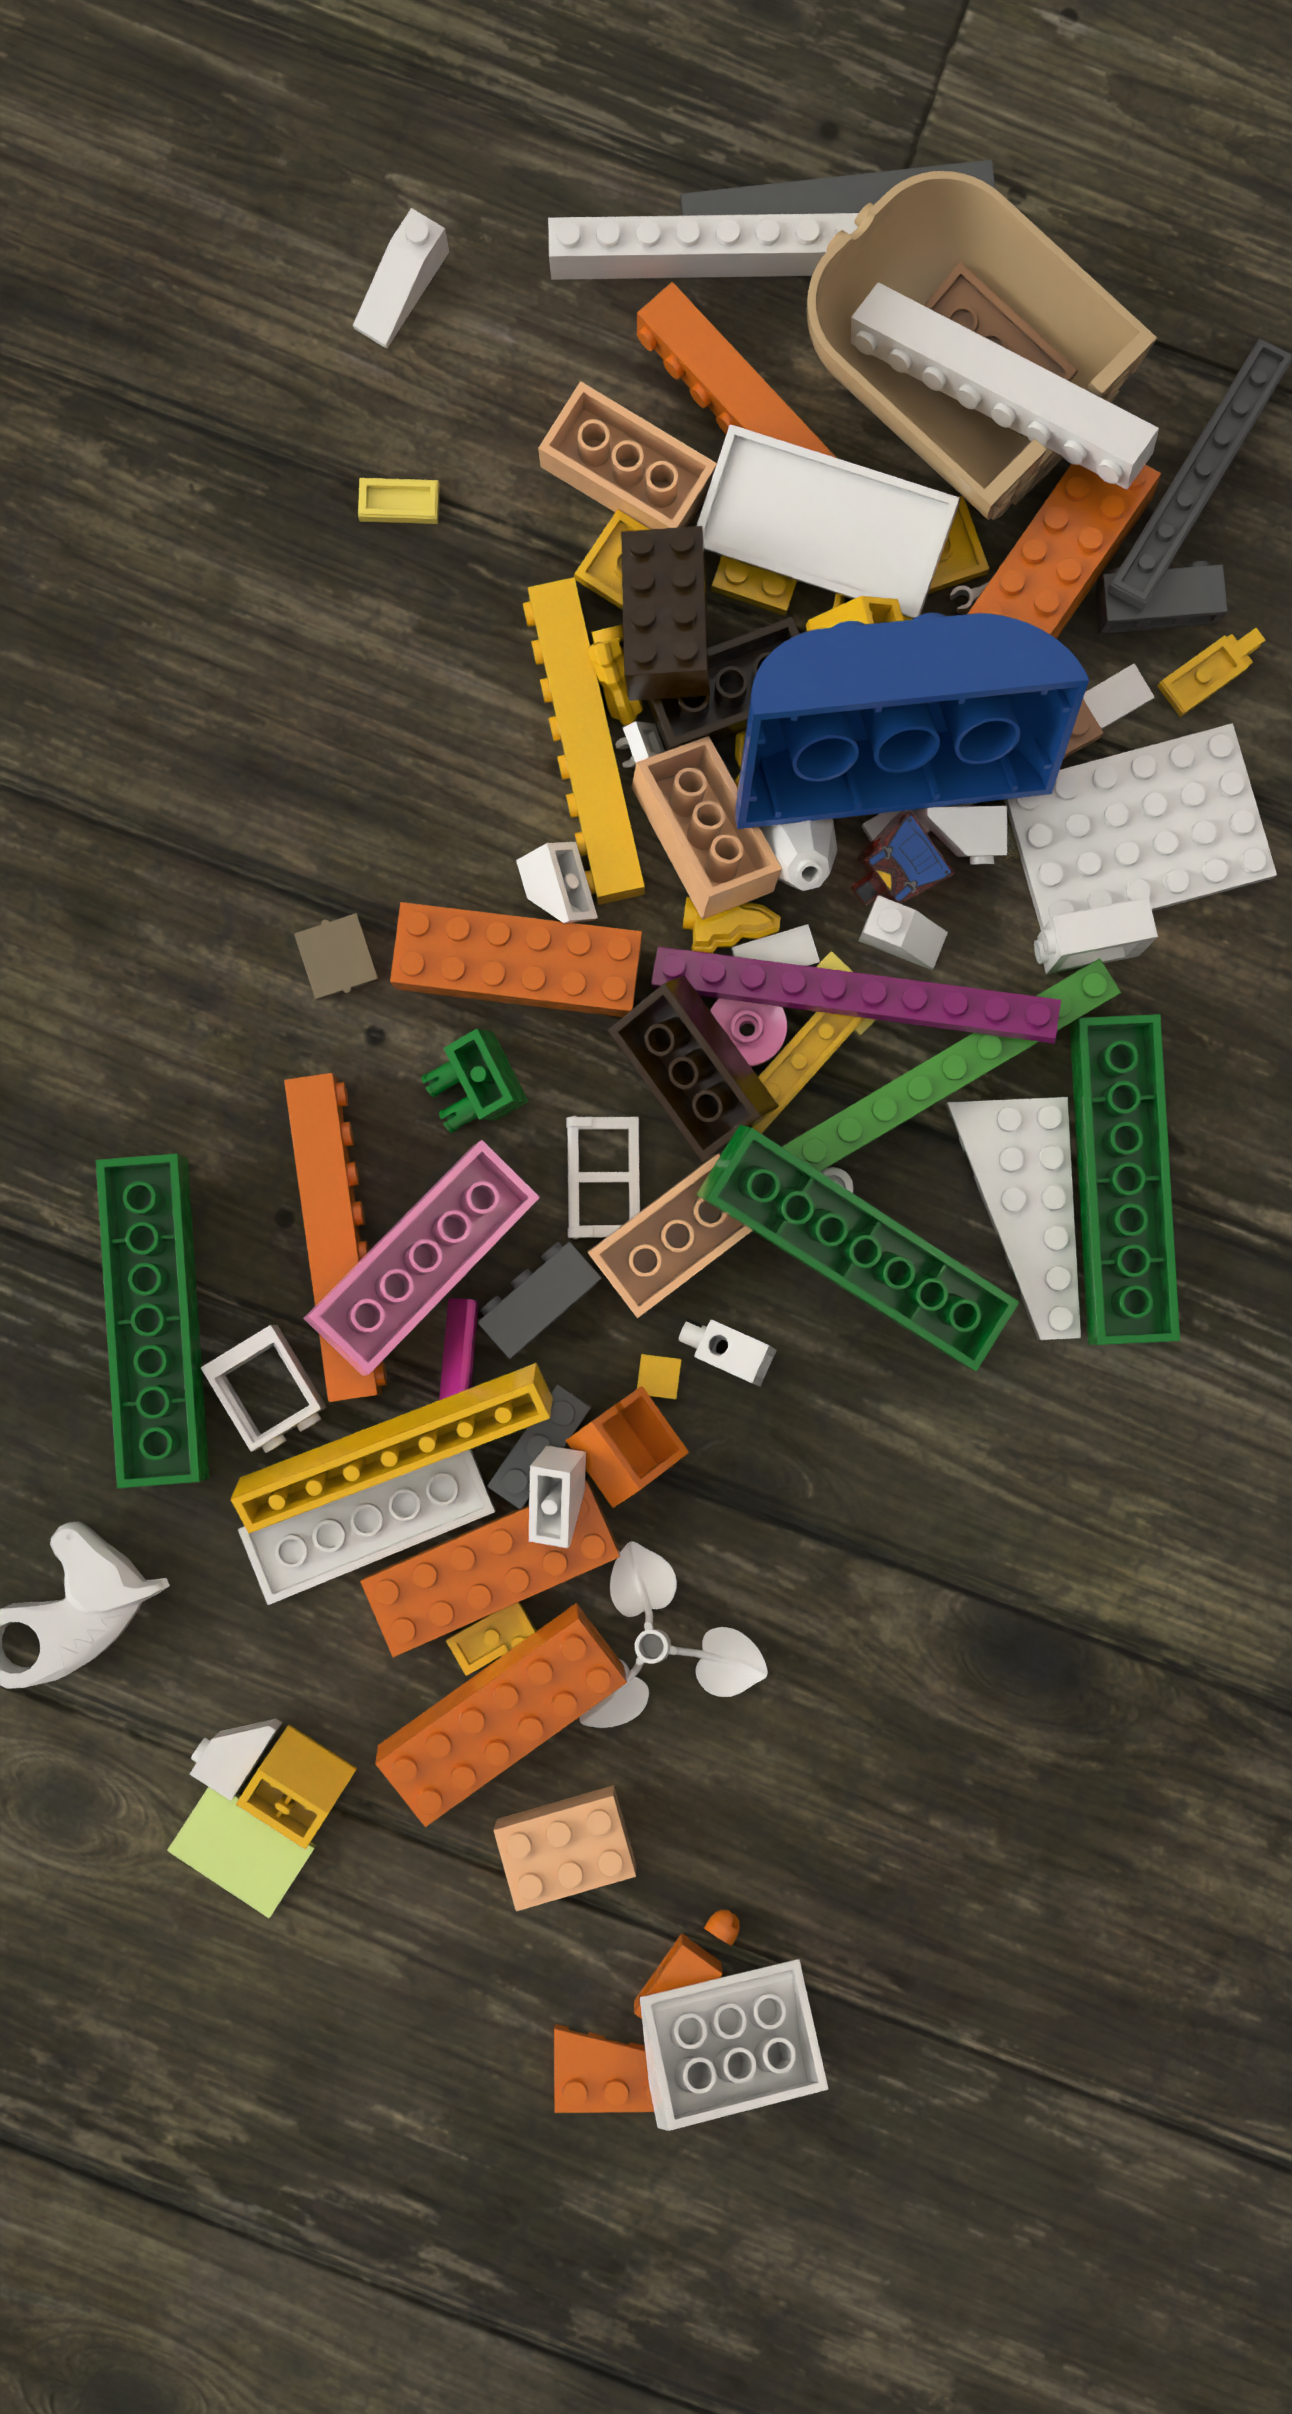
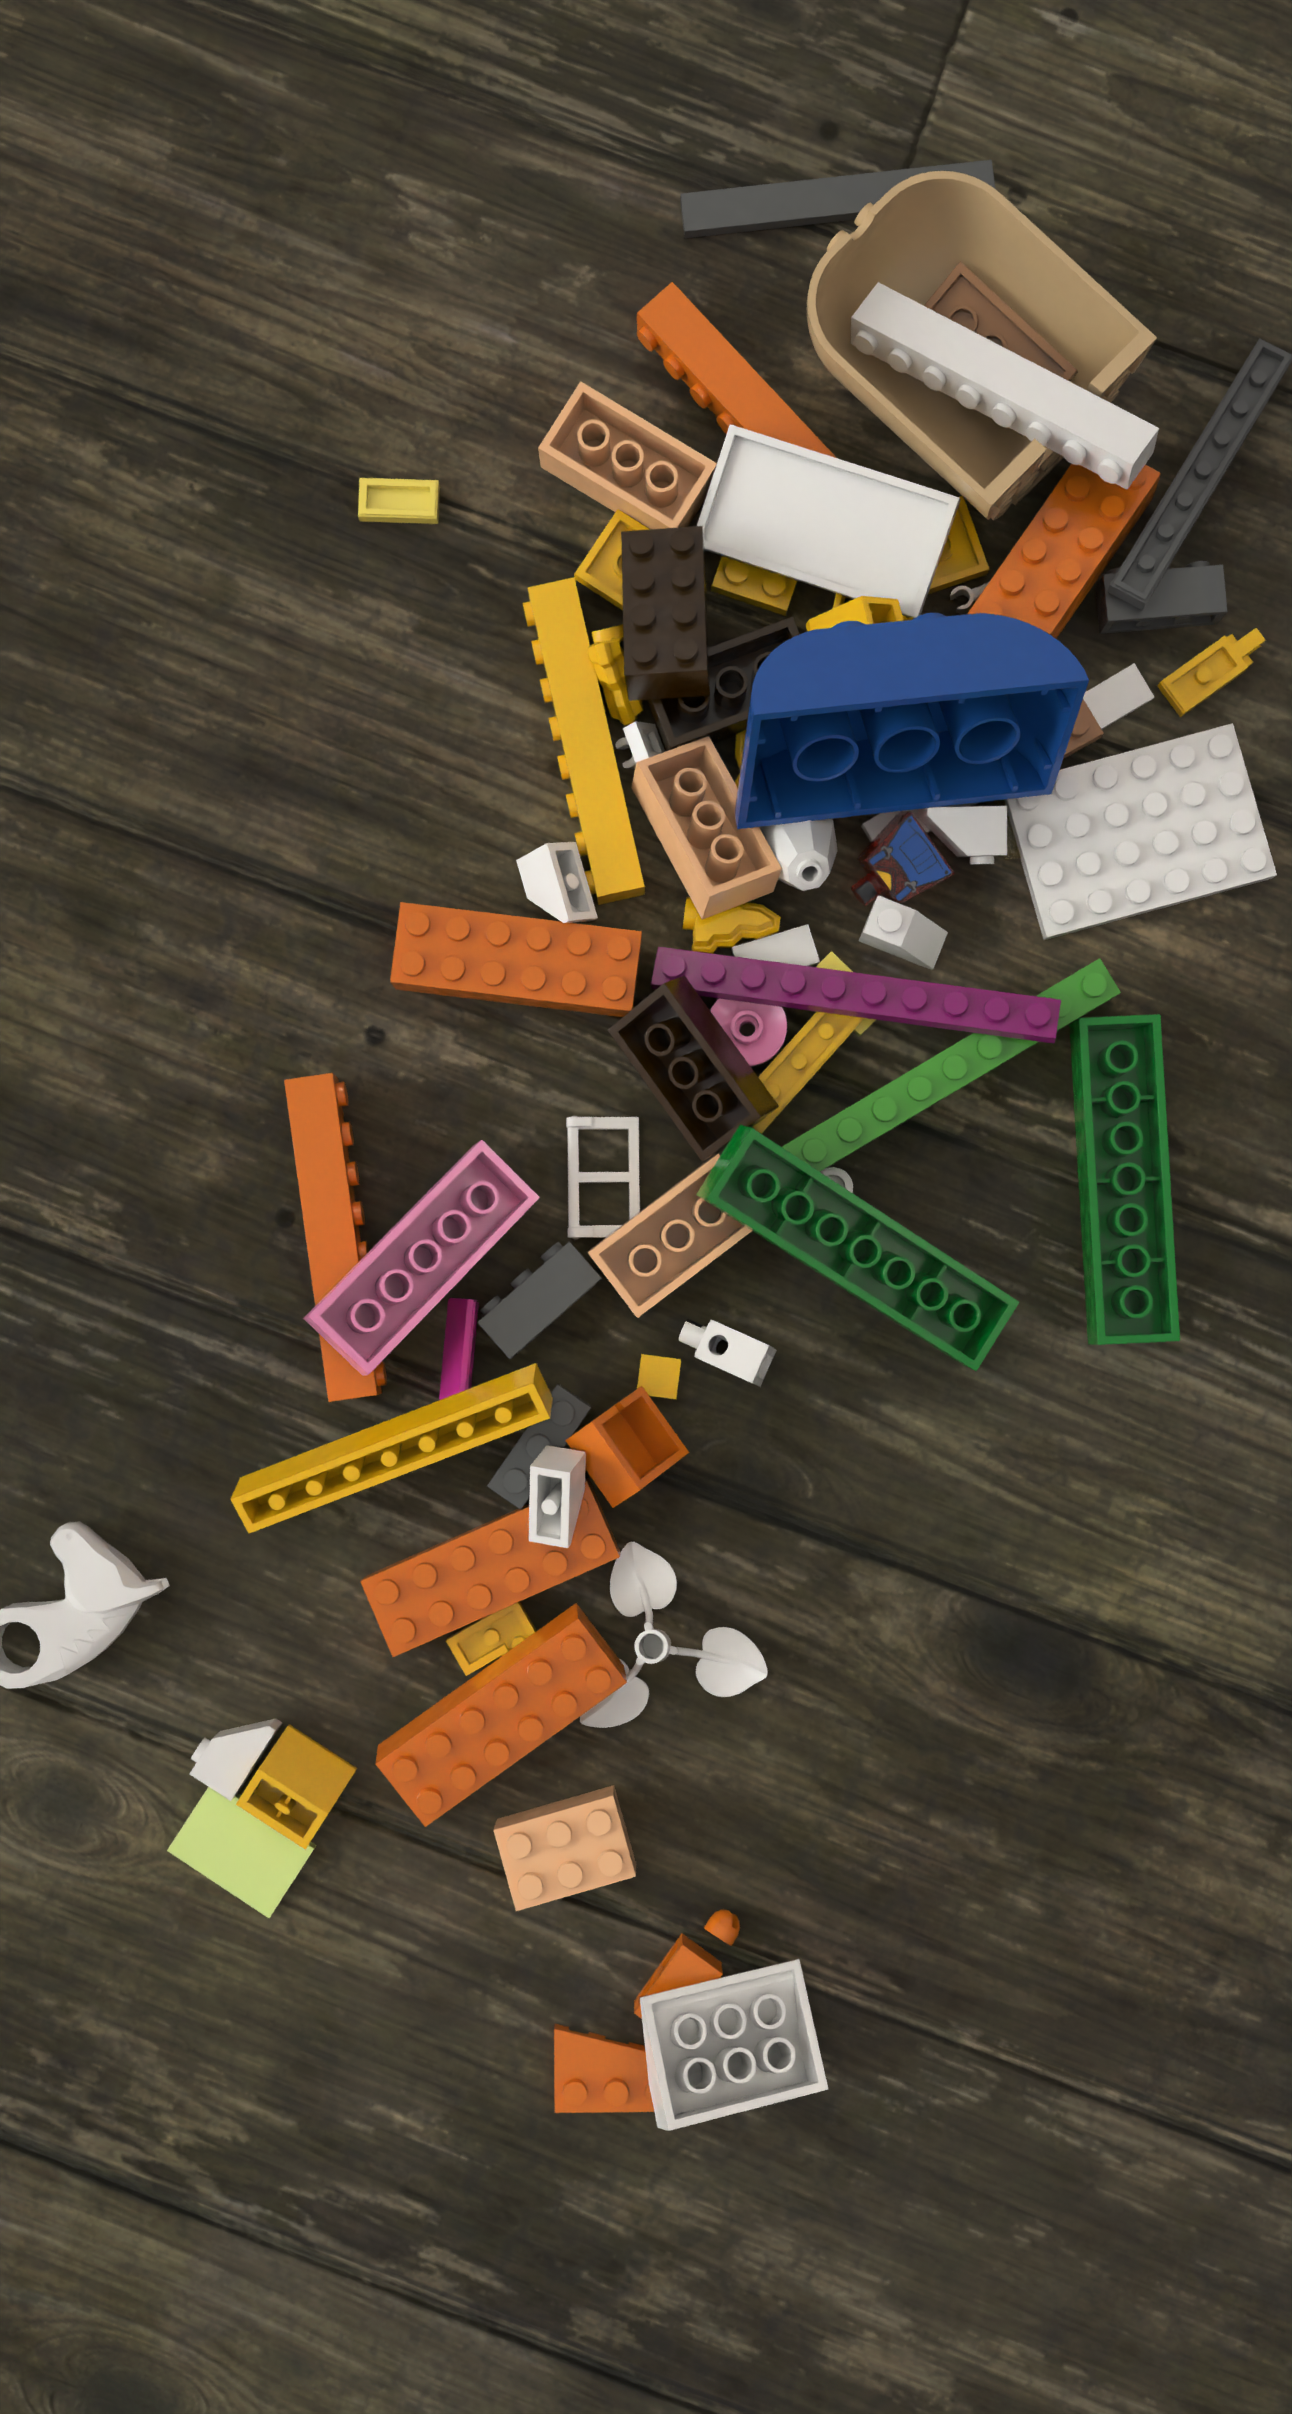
(152, 1320): green brick -> none
(239, 1355): white window -> none
(336, 956): dark tan piece -> none
(366, 1526): white plate -> none
(402, 277): white slope -> none
(485, 1076): green brick -> none
(691, 245): white brick -> none
(1026, 1184): white wing -> none
(1095, 933): white window -> none

